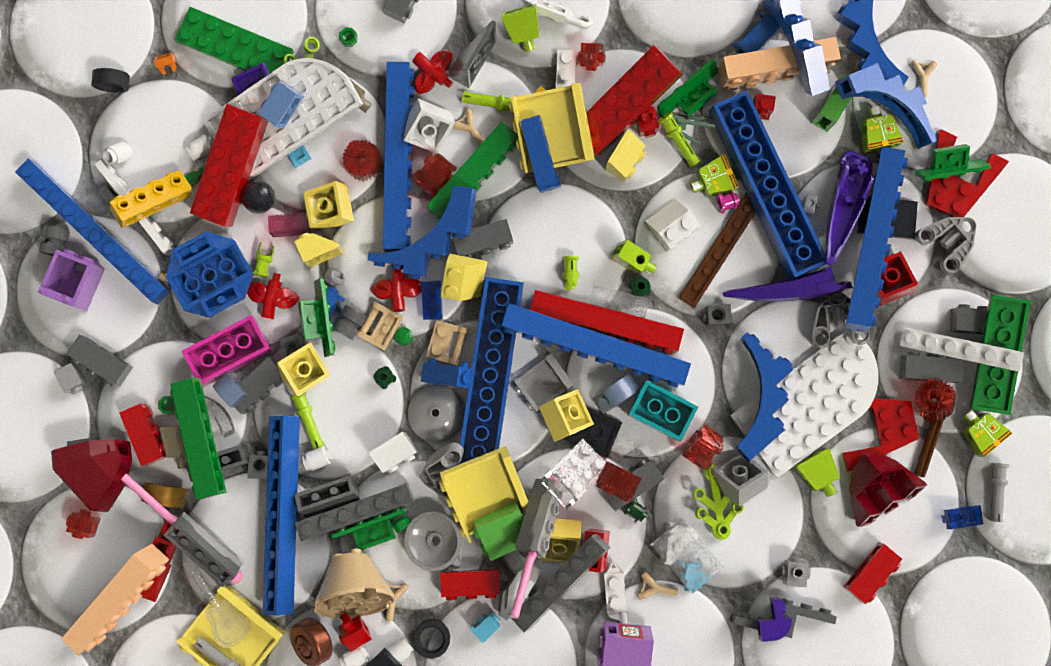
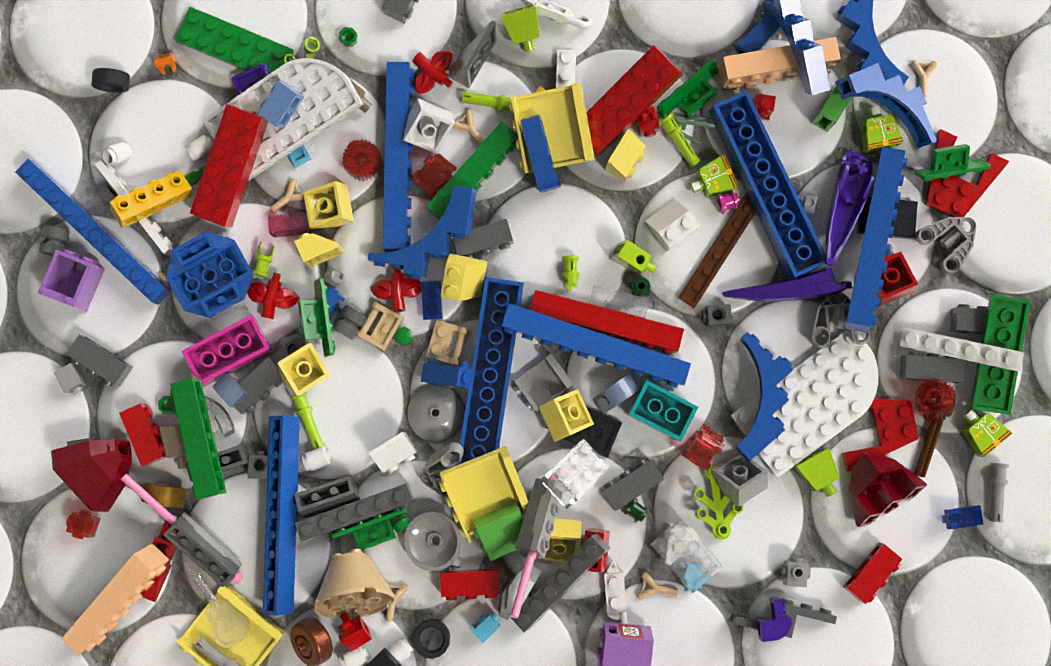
(258, 197): black piece -> none
(289, 196): none -> tan piece
(390, 377): dark green brick -> none
(594, 50): clear red brick -> none
(618, 482): clear red brick -> none

